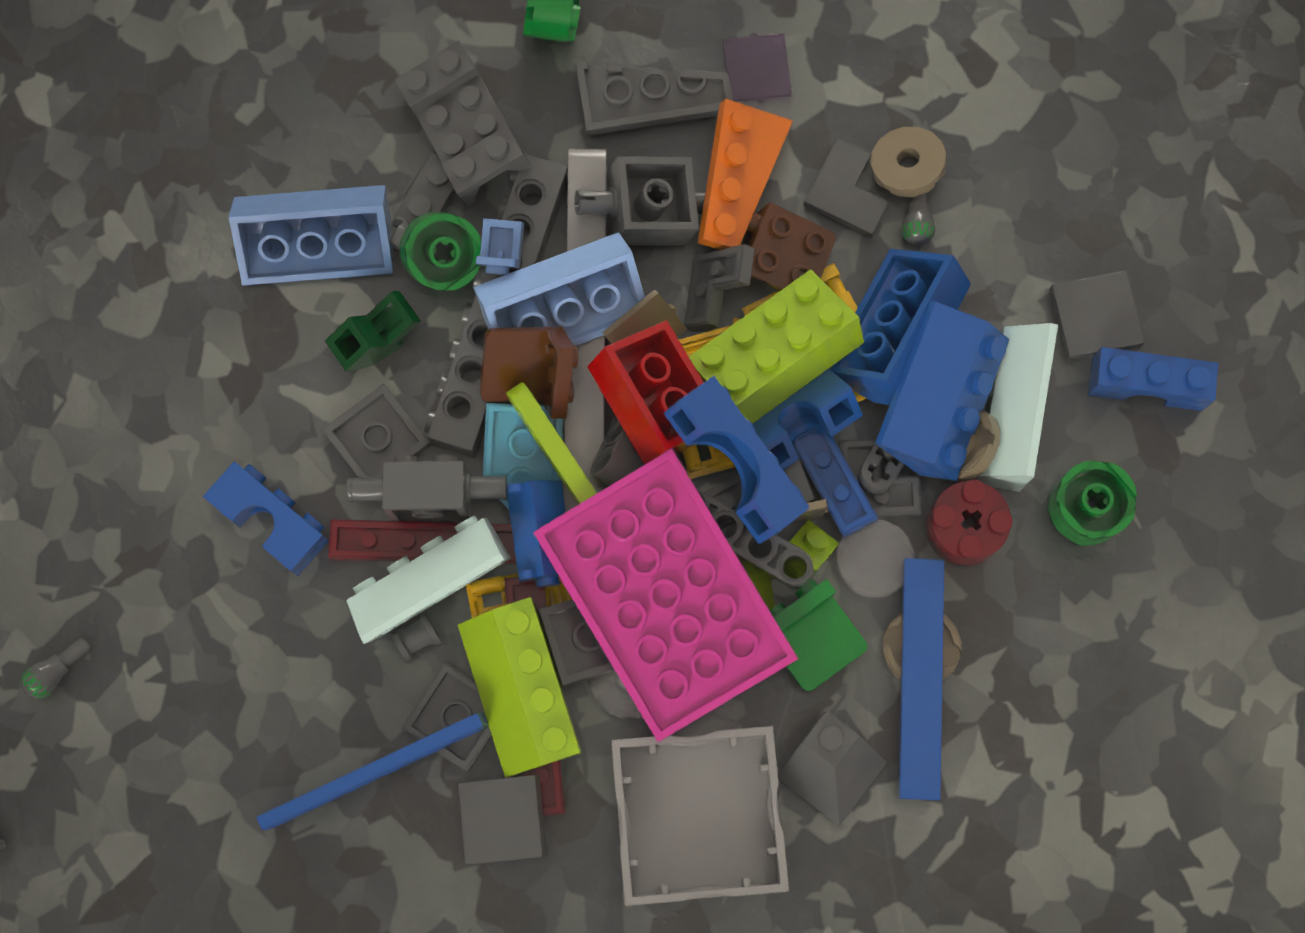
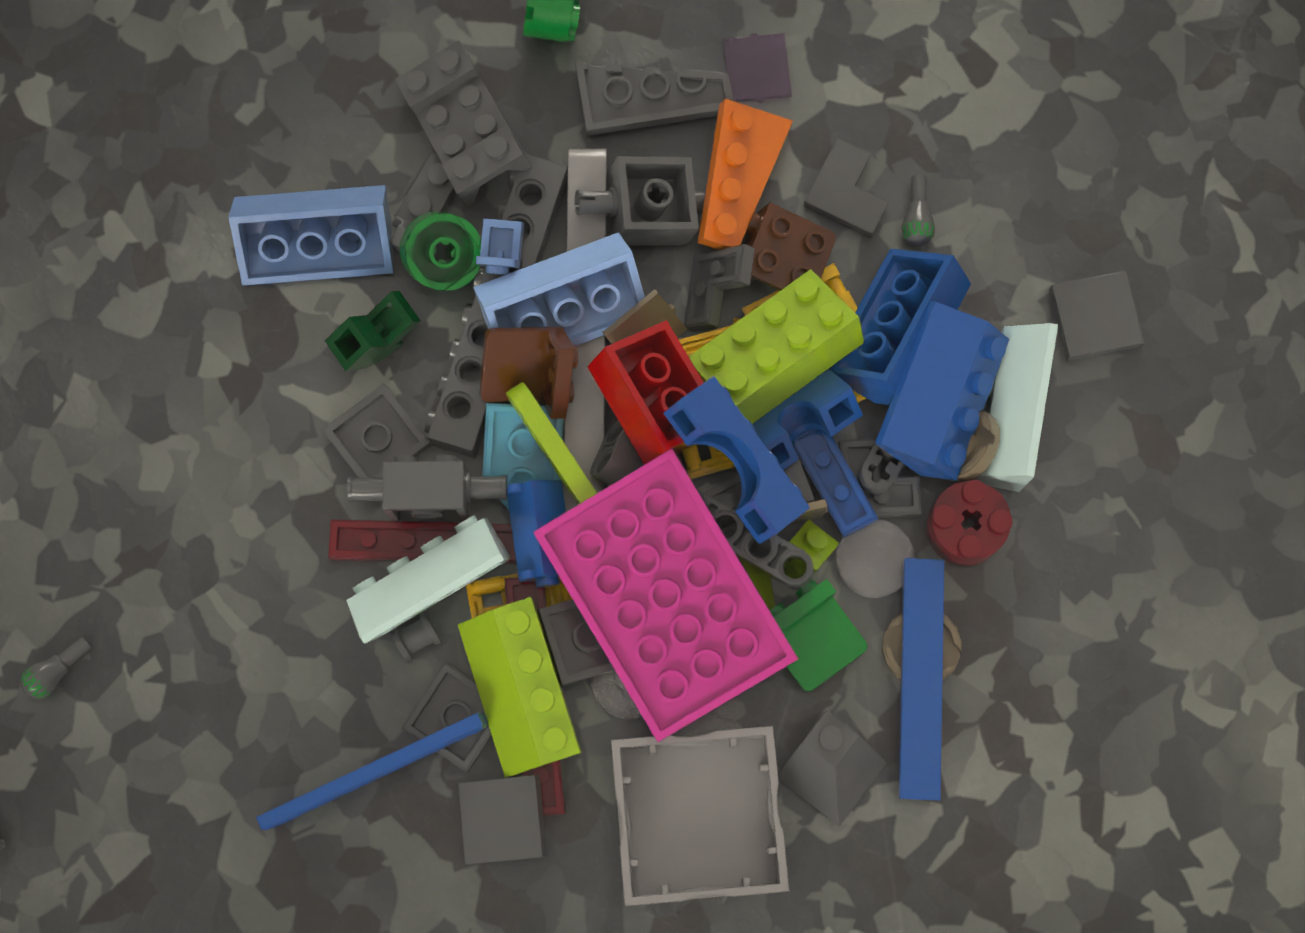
(241, 495): blue arch -> none
(908, 143): dark tan tile -> none
(1111, 515): green brick -> none
(1130, 373): blue arch -> none

